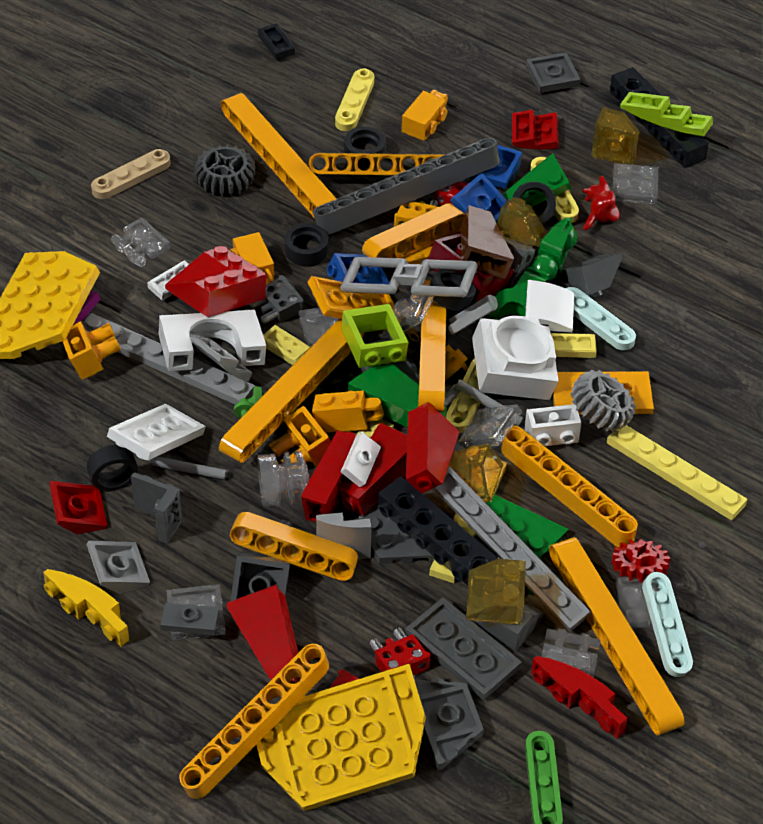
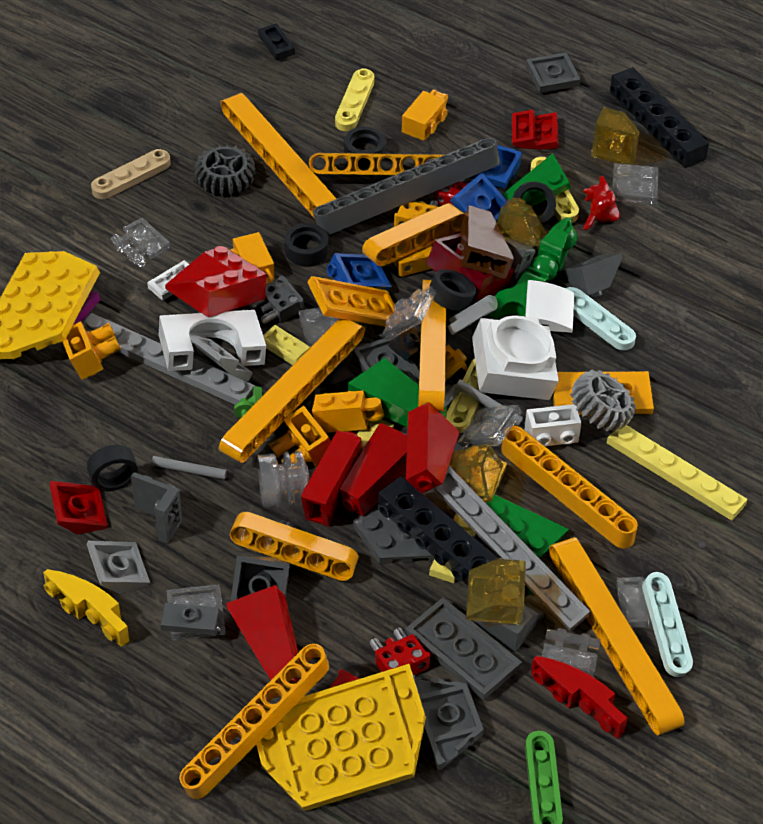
(155, 432): white plate -> none
(350, 533): light grey slope -> none
(360, 459): white plate -> none
(373, 319): lime window -> none
(409, 275): light grey bar -> none
(574, 345): light yellow plate -> none
(640, 559): red gear -> none
(660, 112): lime slope -> none

